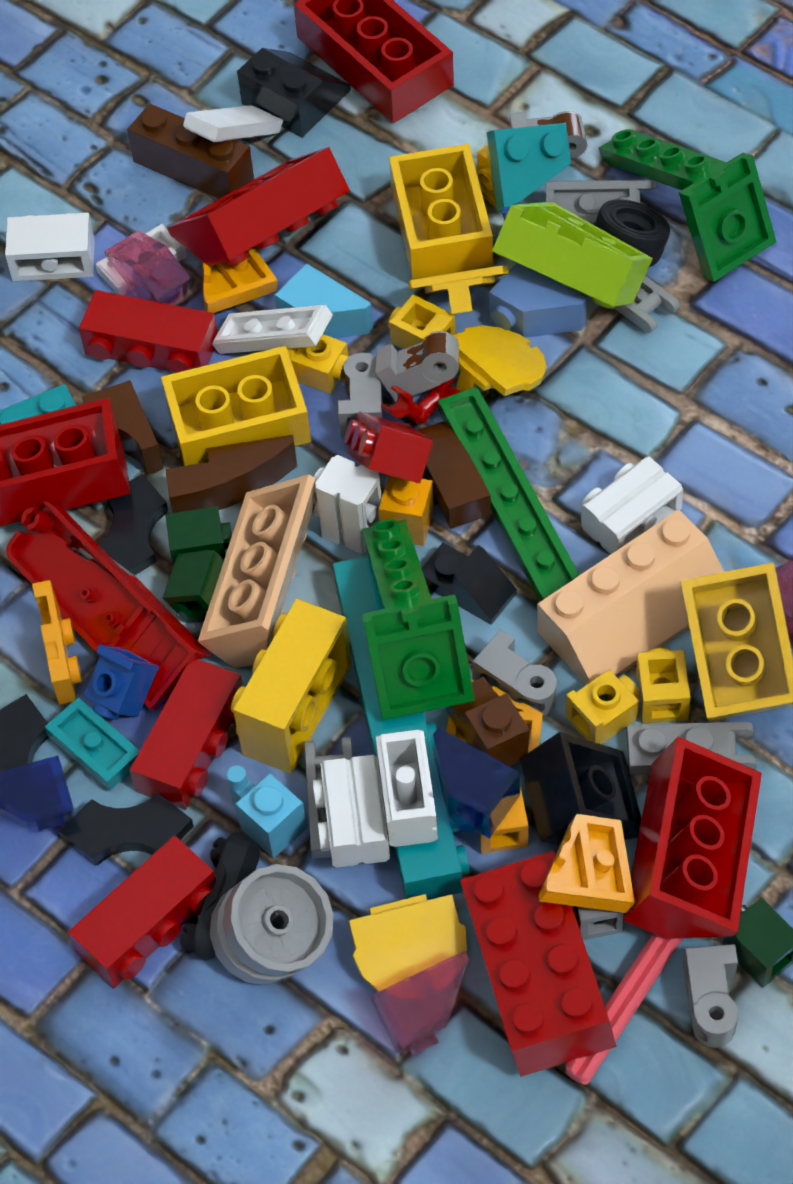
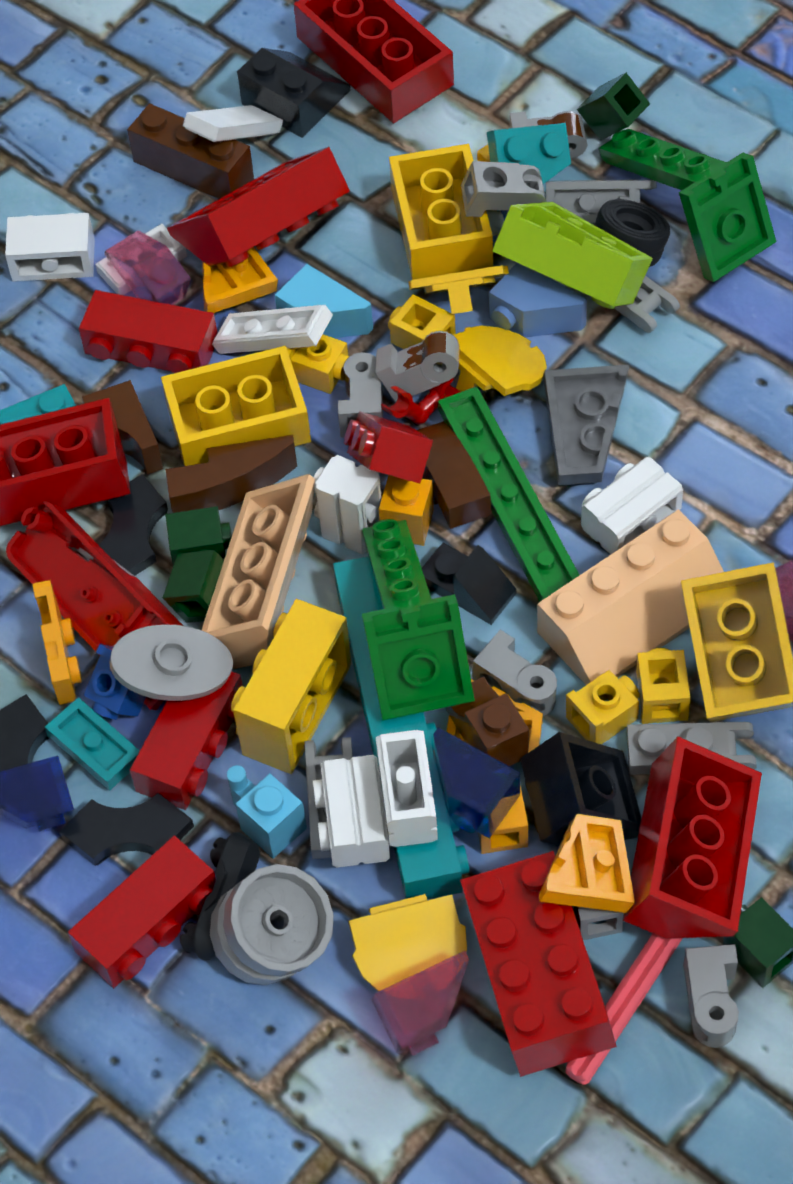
(171, 662): none -> light grey piece
(500, 186): none -> light grey leg
(583, 418): none -> flat silver wing
(613, 106): none -> dark green brick

